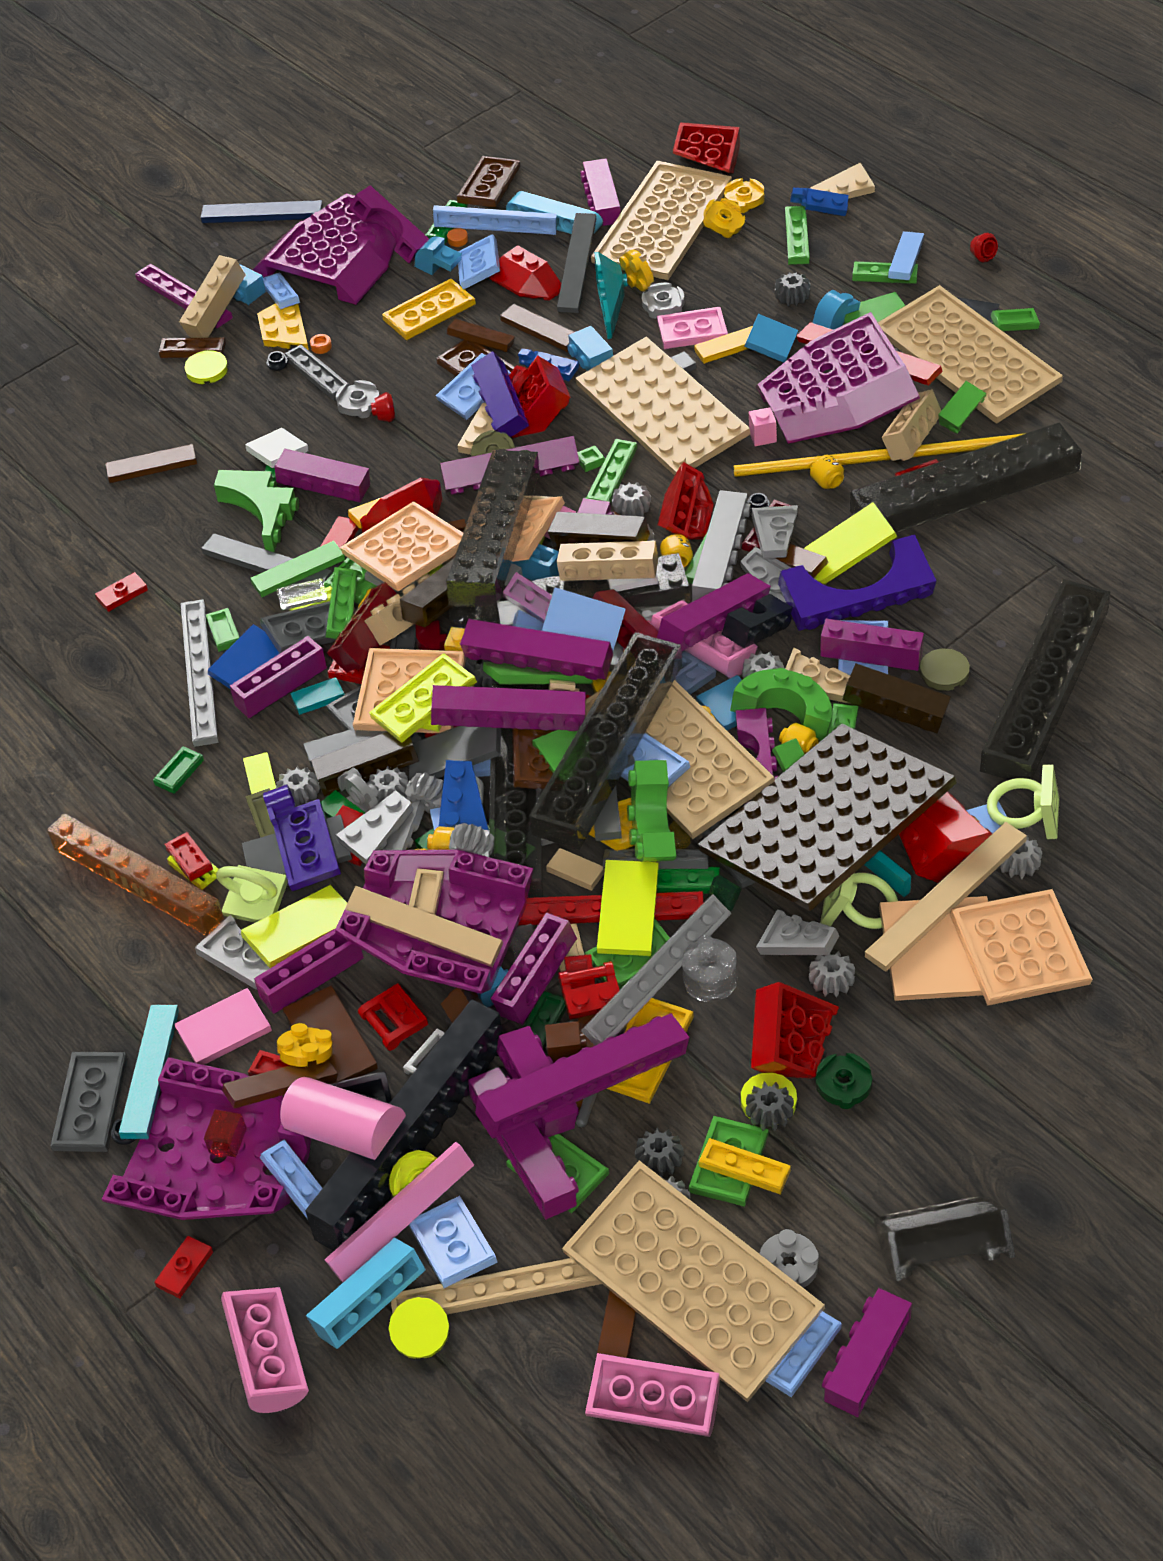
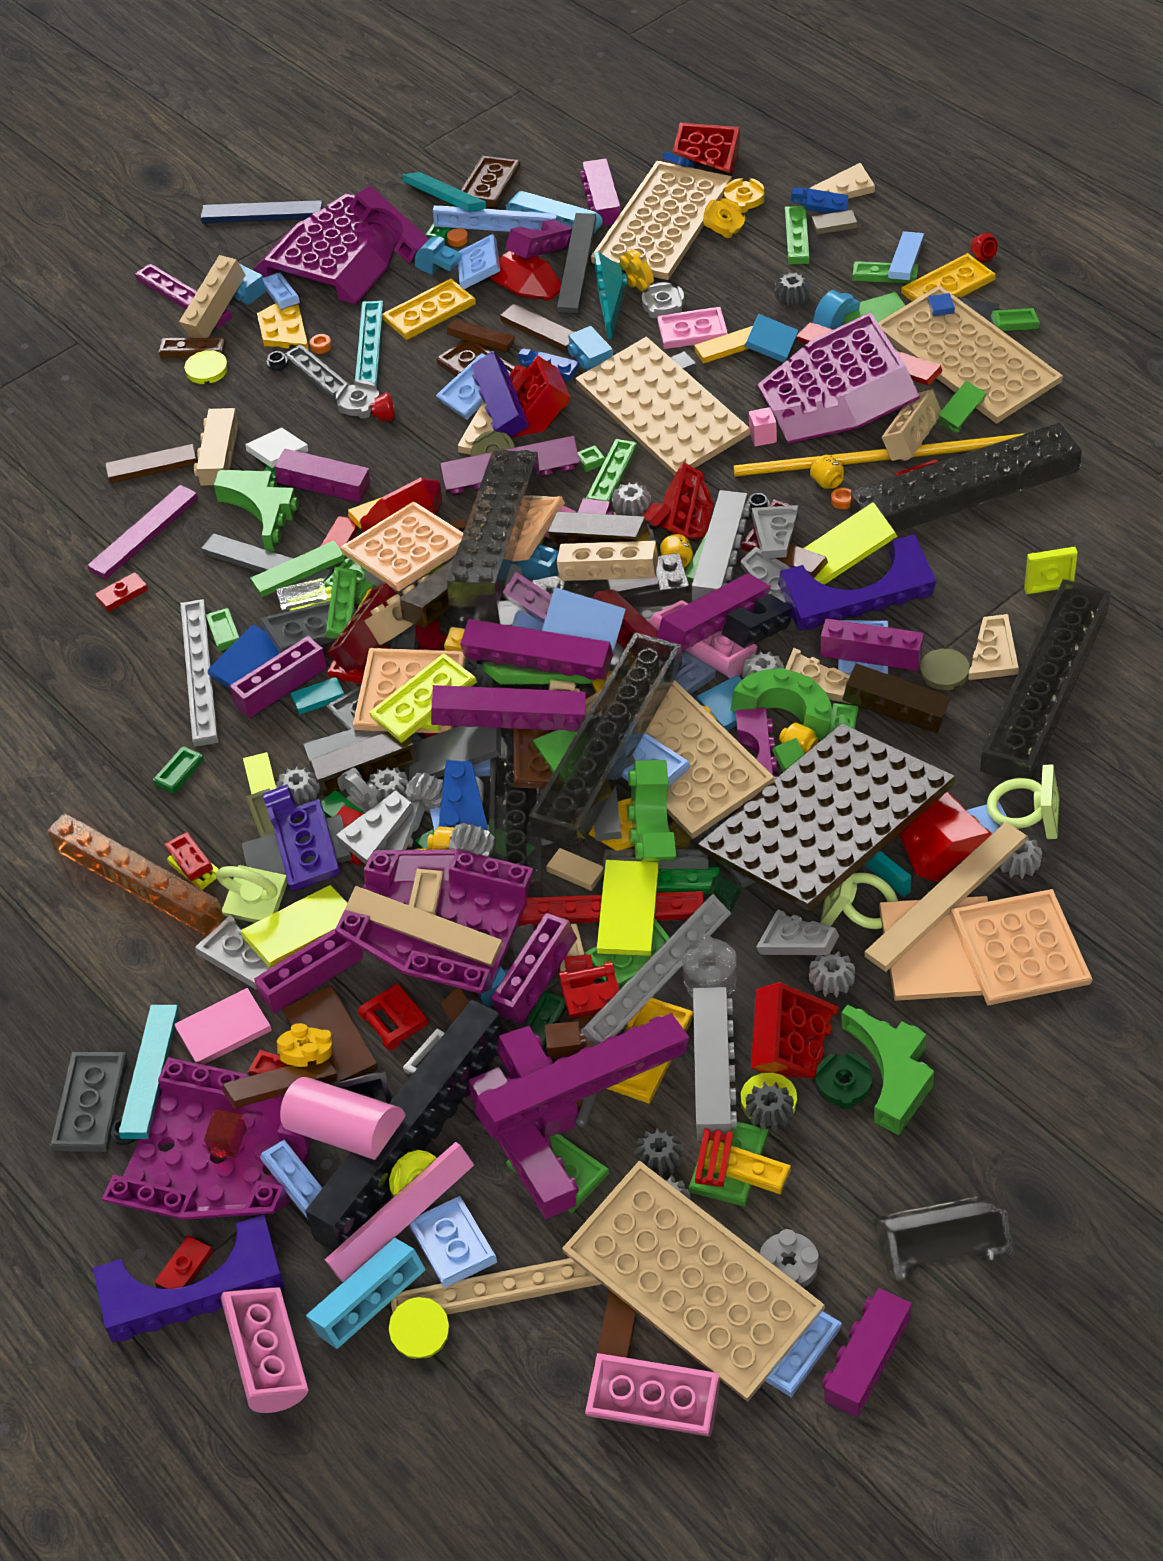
(137, 1308): none -> dark purple arch
(142, 532): none -> tile
(216, 444): none -> brick
(369, 342): none -> tile
(444, 191): none -> teal tile
(531, 243): none -> magenta arch
(656, 513): none -> red tile
(679, 160): none -> blue piece
(712, 1061): none -> light grey brick
(717, 1137): none -> red tile
(834, 222): none -> tile
(841, 498): none -> orange tile
(897, 1055): none -> bright green arch
(941, 304): none -> blue tile
(956, 277): none -> yellow tile
(995, 650): none -> tan wing
(1049, 568): none -> neon yellow tile

